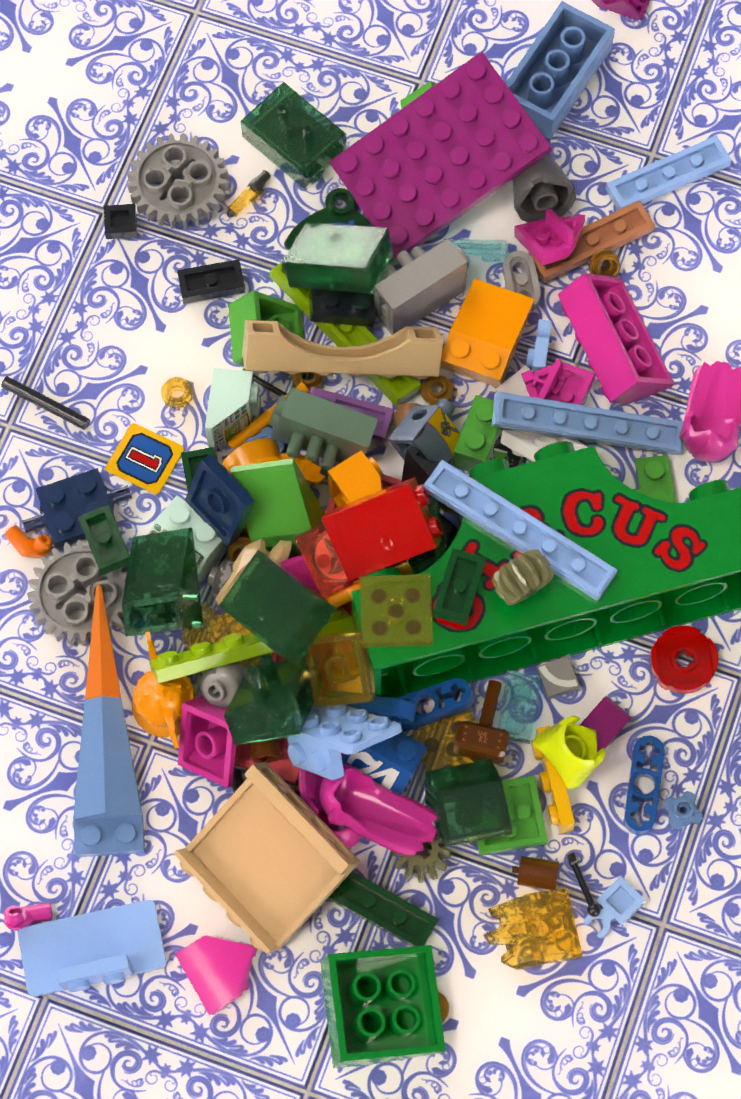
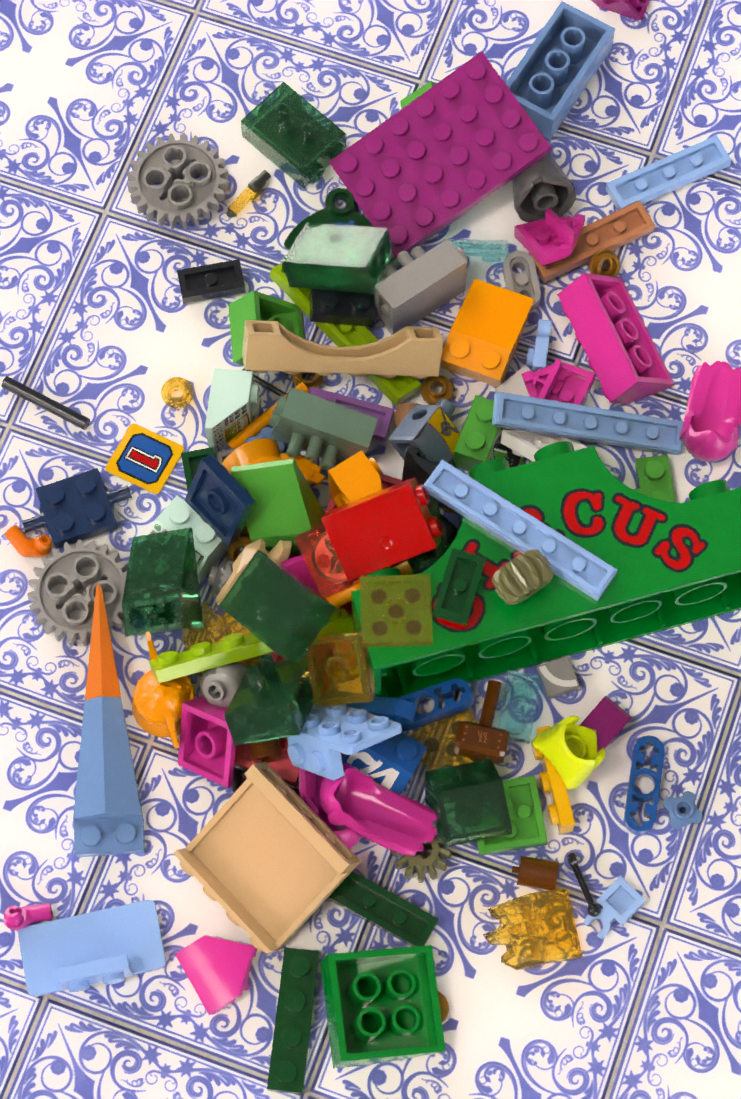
(105, 540): dark green plate -> none
(120, 221): black plate -> none
(293, 1021): none -> dark green plate
(696, 646): red plate -> none

